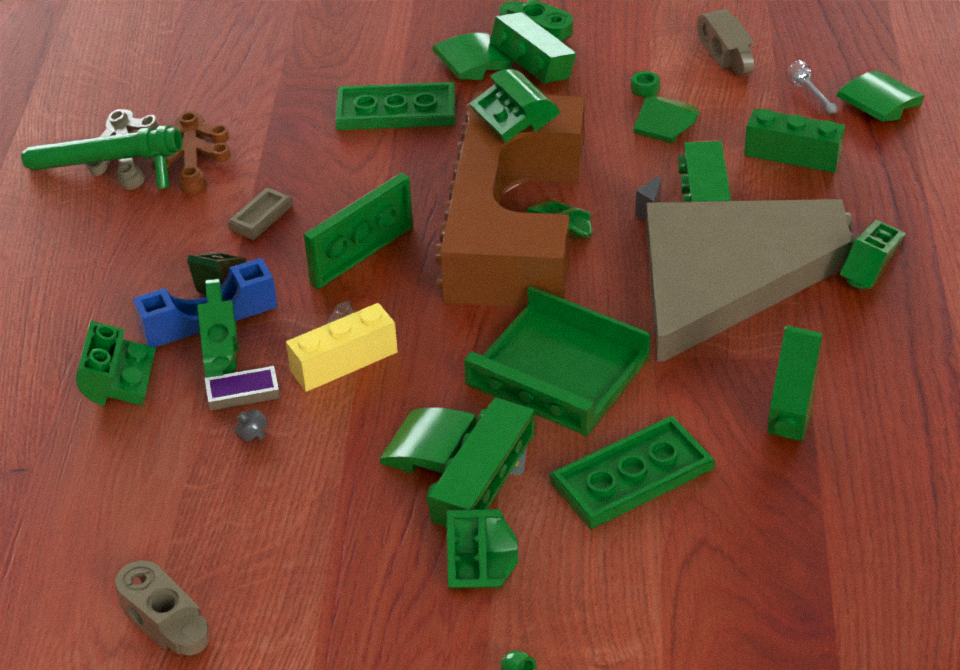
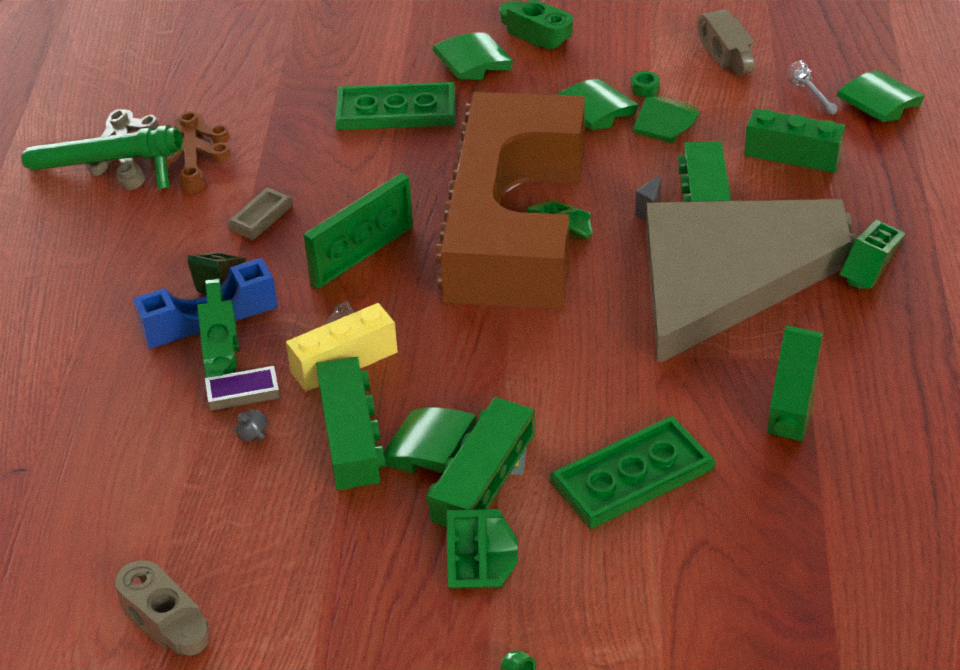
(113, 366): green brick -> none
(349, 424): none -> green brick
(513, 105): green brick -> none
(532, 47): green brick -> none
(560, 361): green panel -> none
(601, 103): none -> green slope

